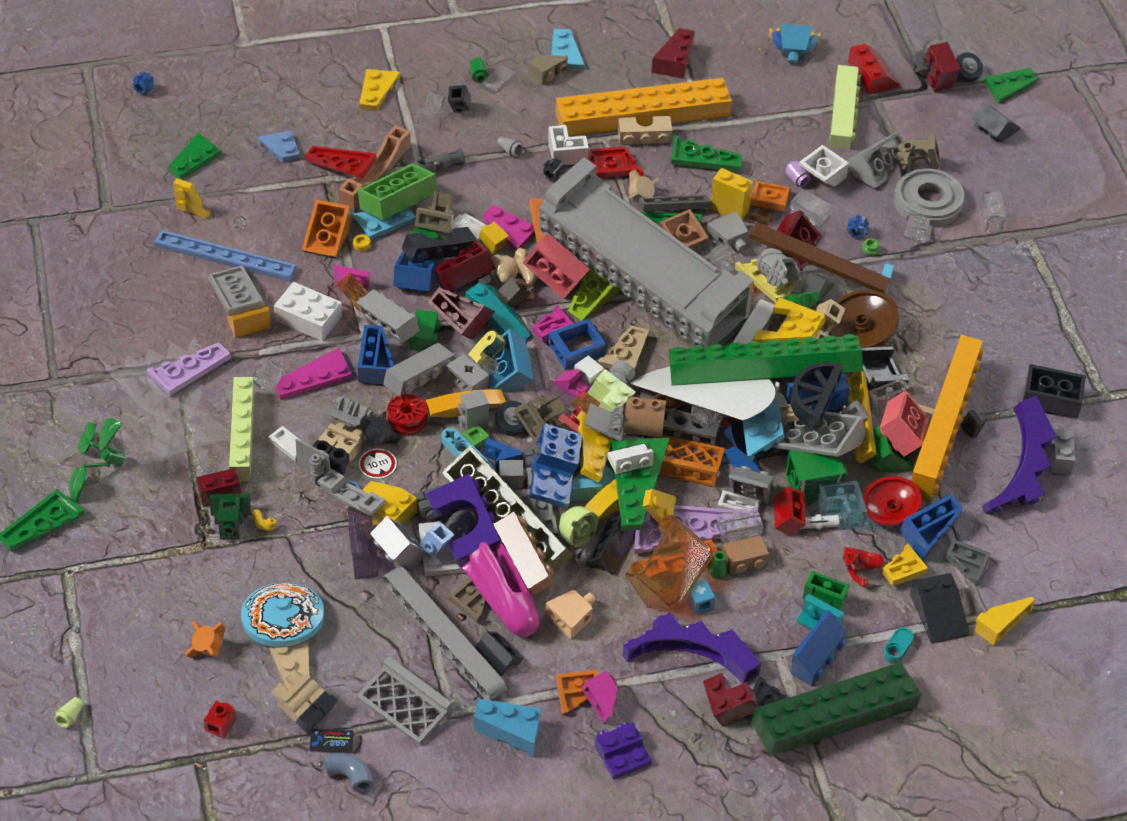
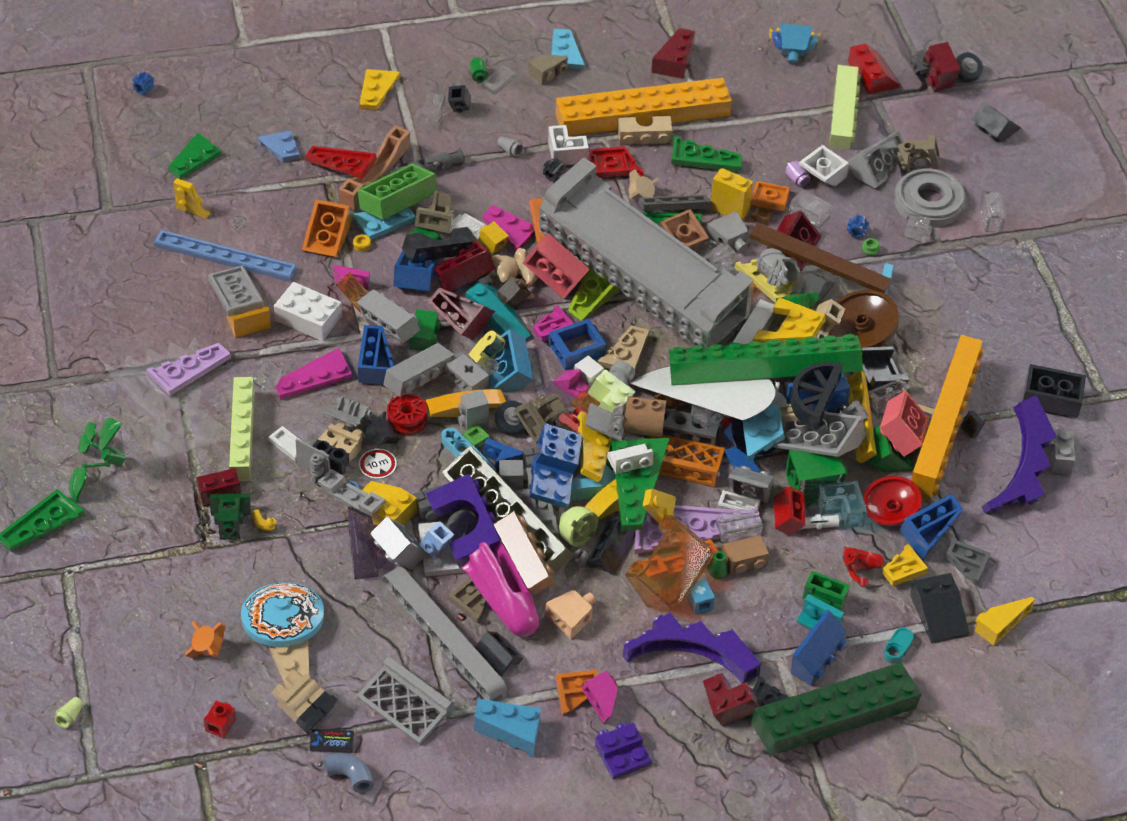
(1008, 83): green wing -> none

